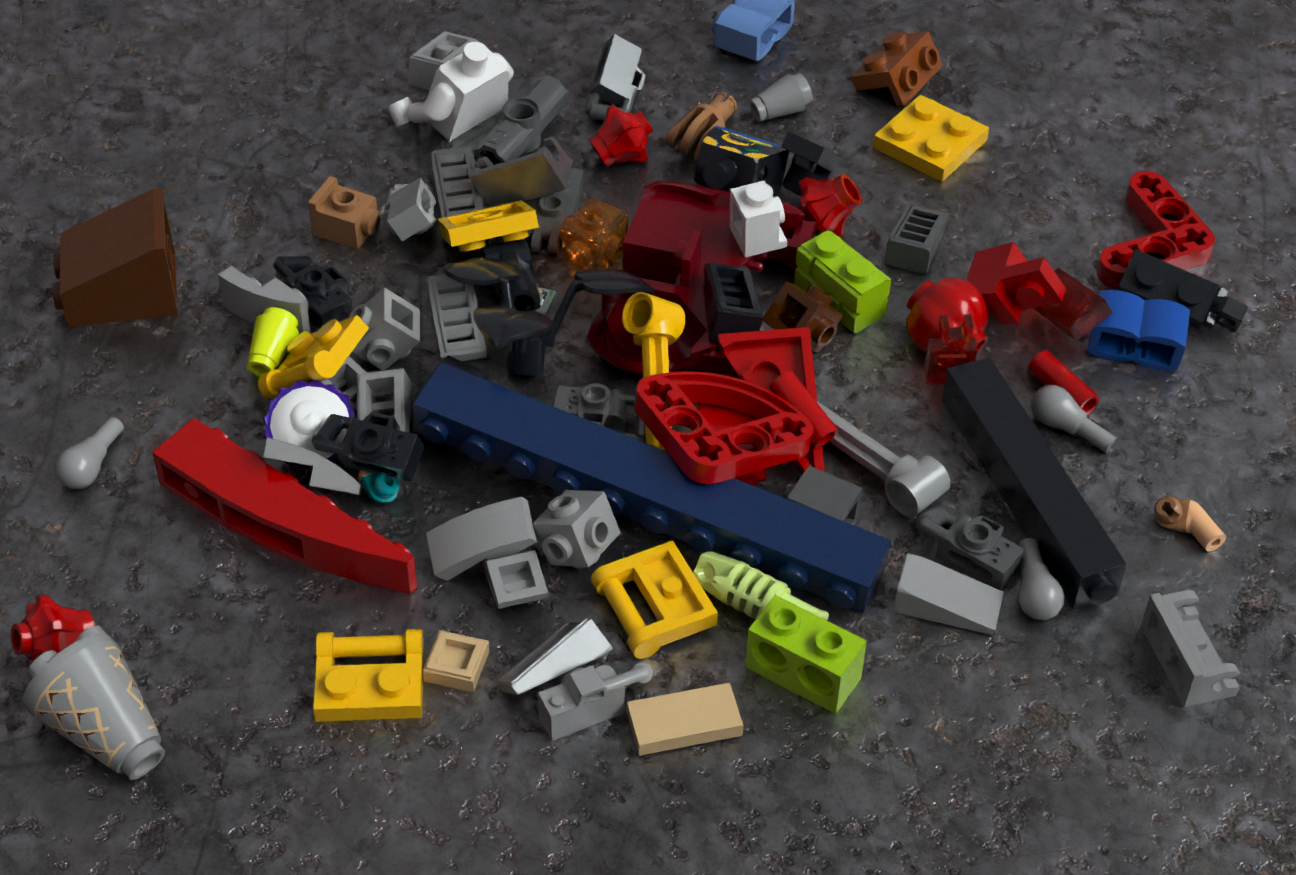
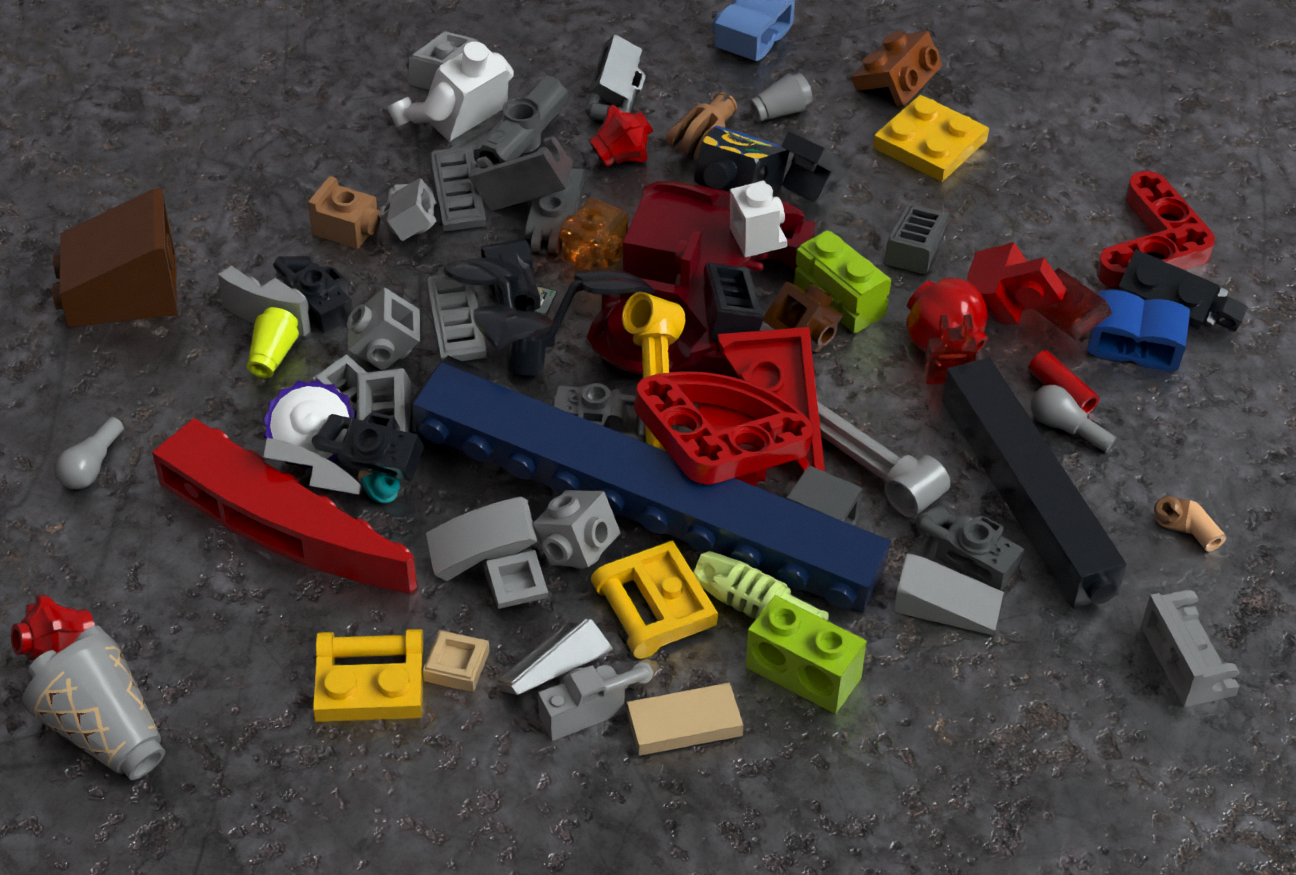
(314, 355): yellow plate -> none
(472, 228): yellow plate -> none
(793, 391): red axle -> none
(829, 202): red rock -> none
(1039, 591): light grey piece -> none

